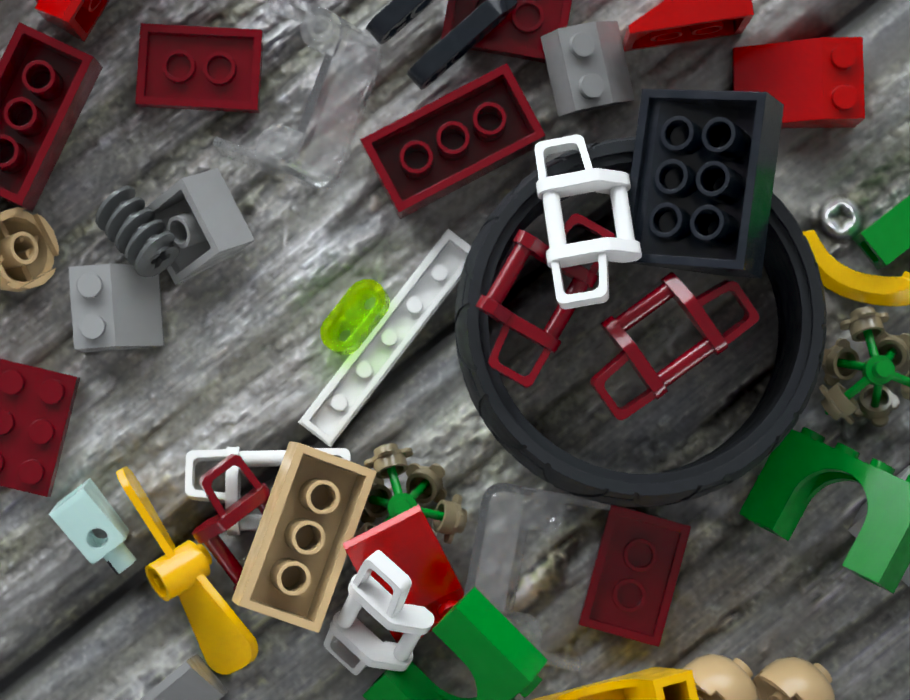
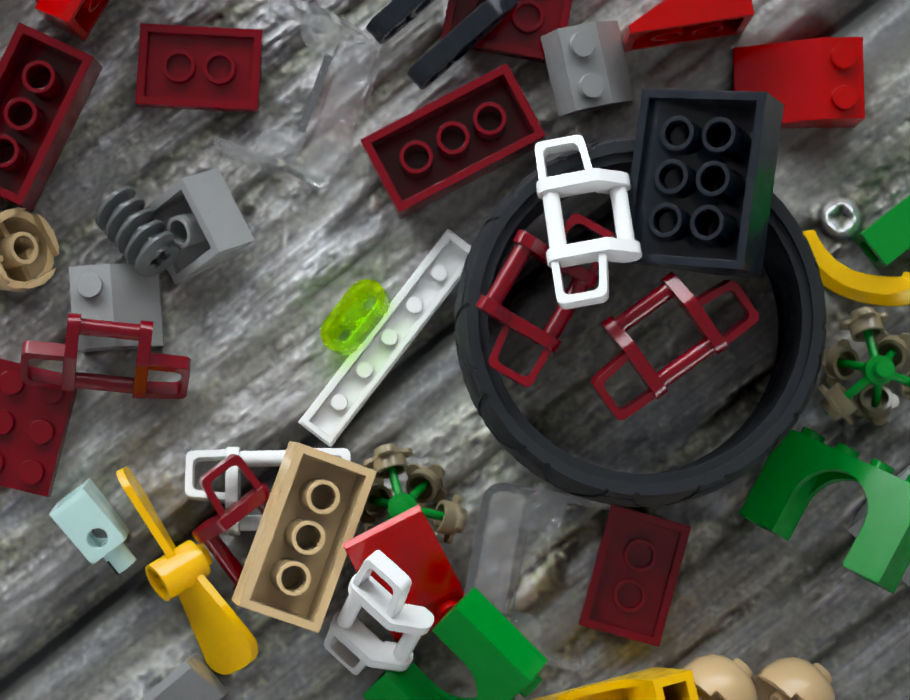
(136, 385): none -> dark red bar

